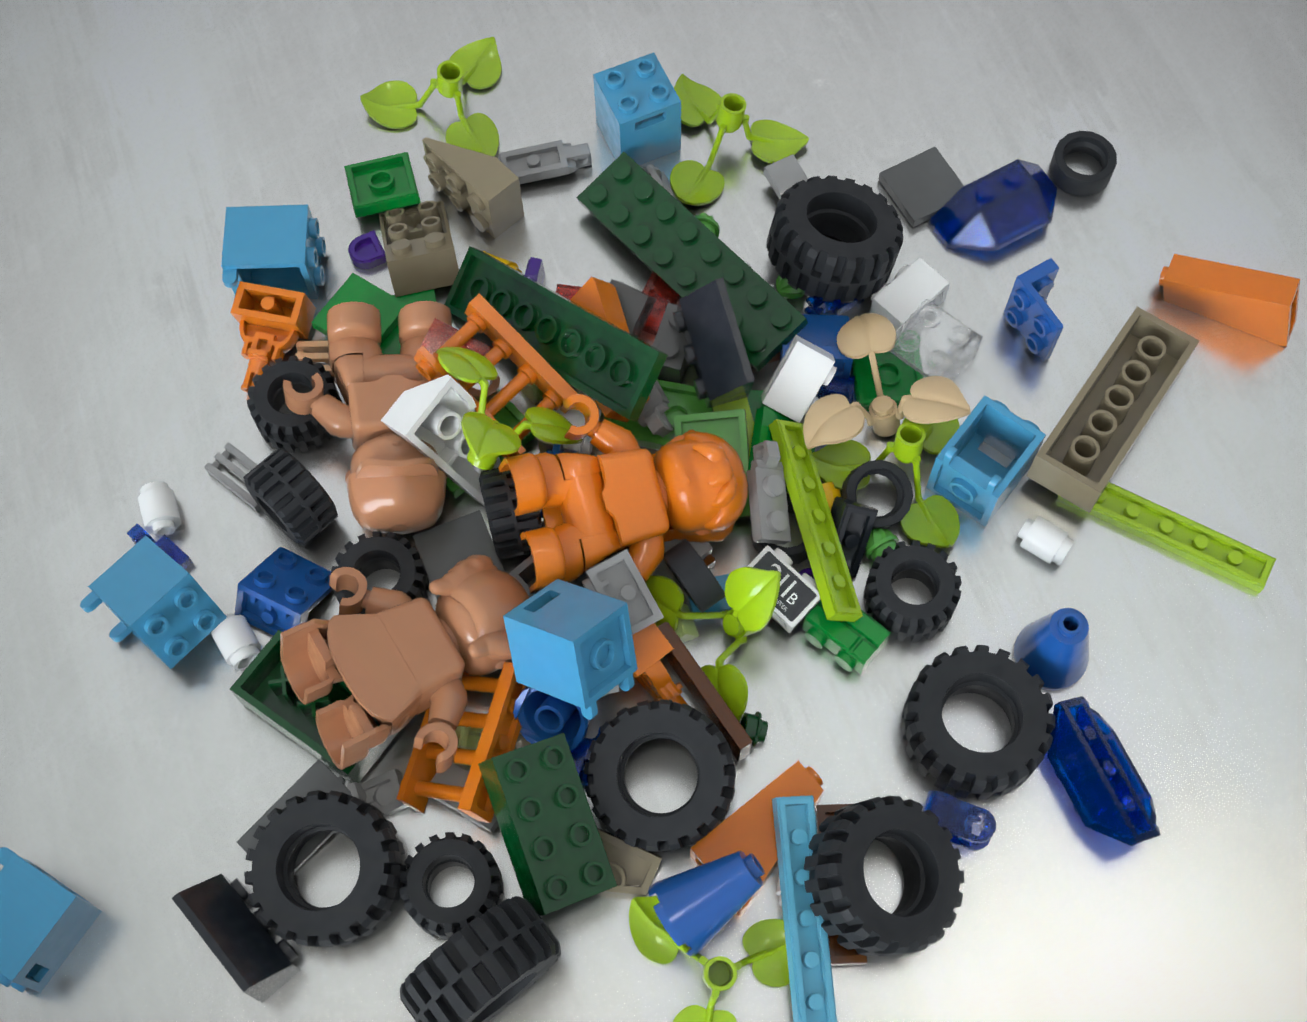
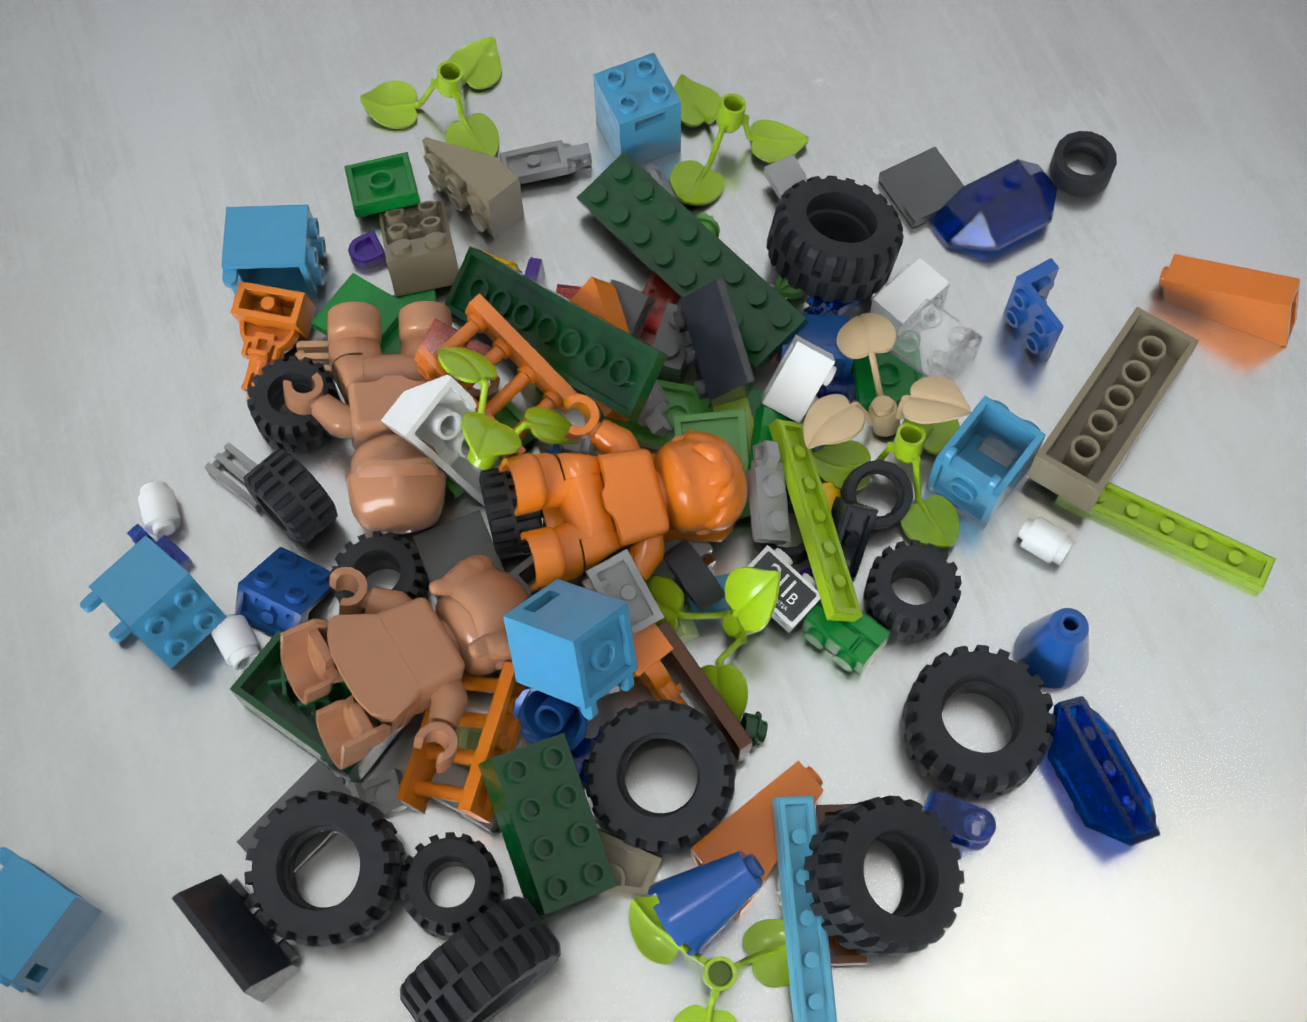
(878, 541): bright green plate -> none

